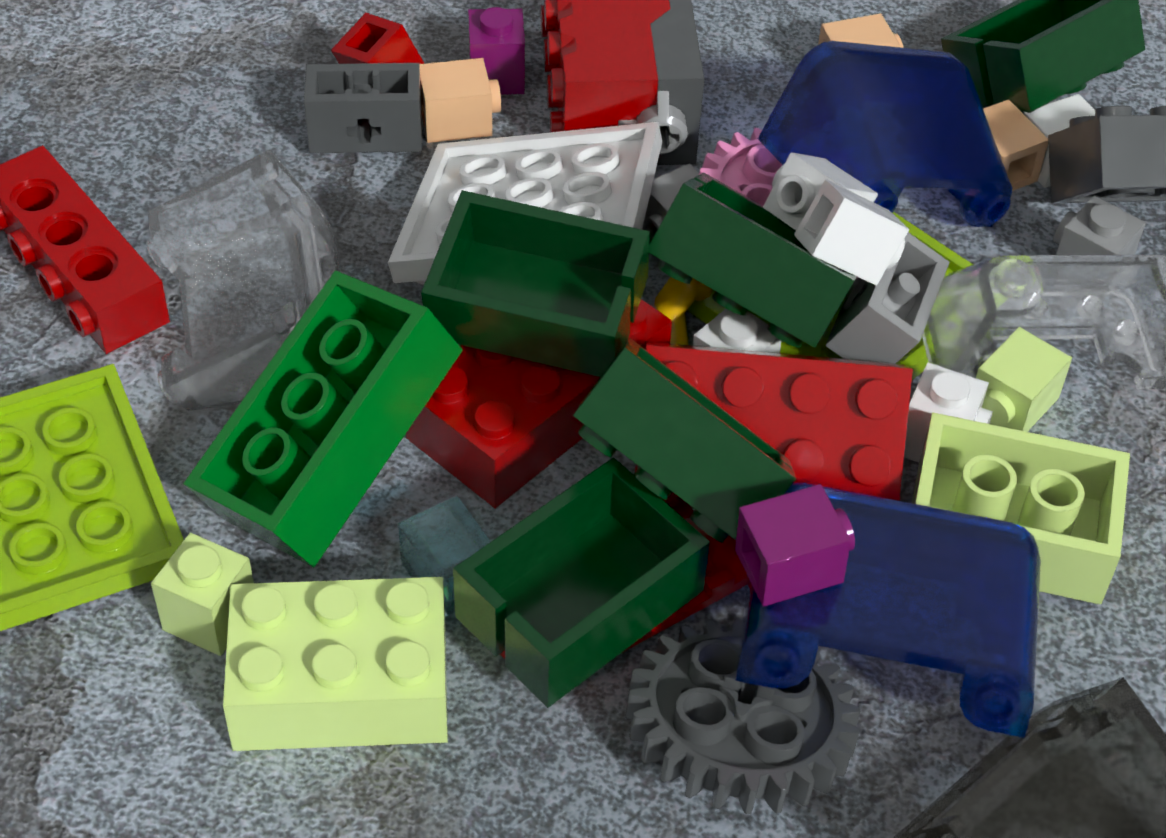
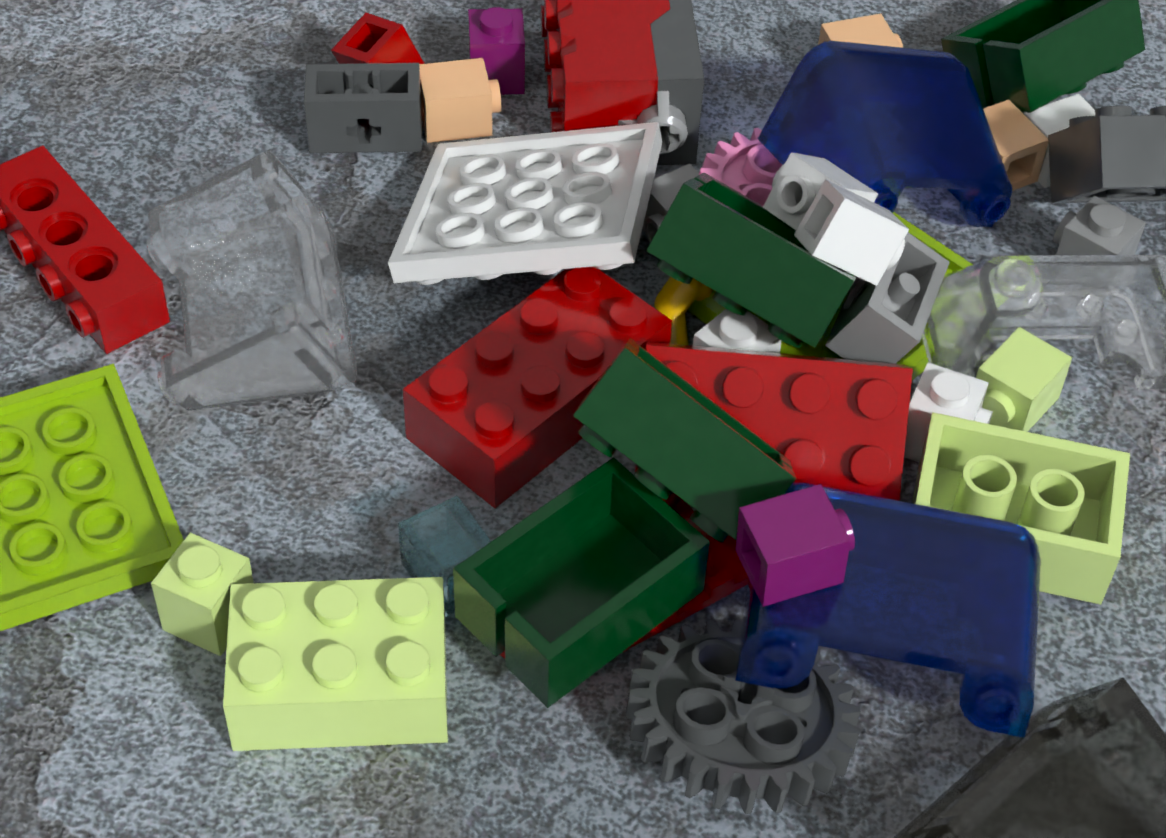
(324, 416): green brick -> none
(537, 283): dark green piece -> none

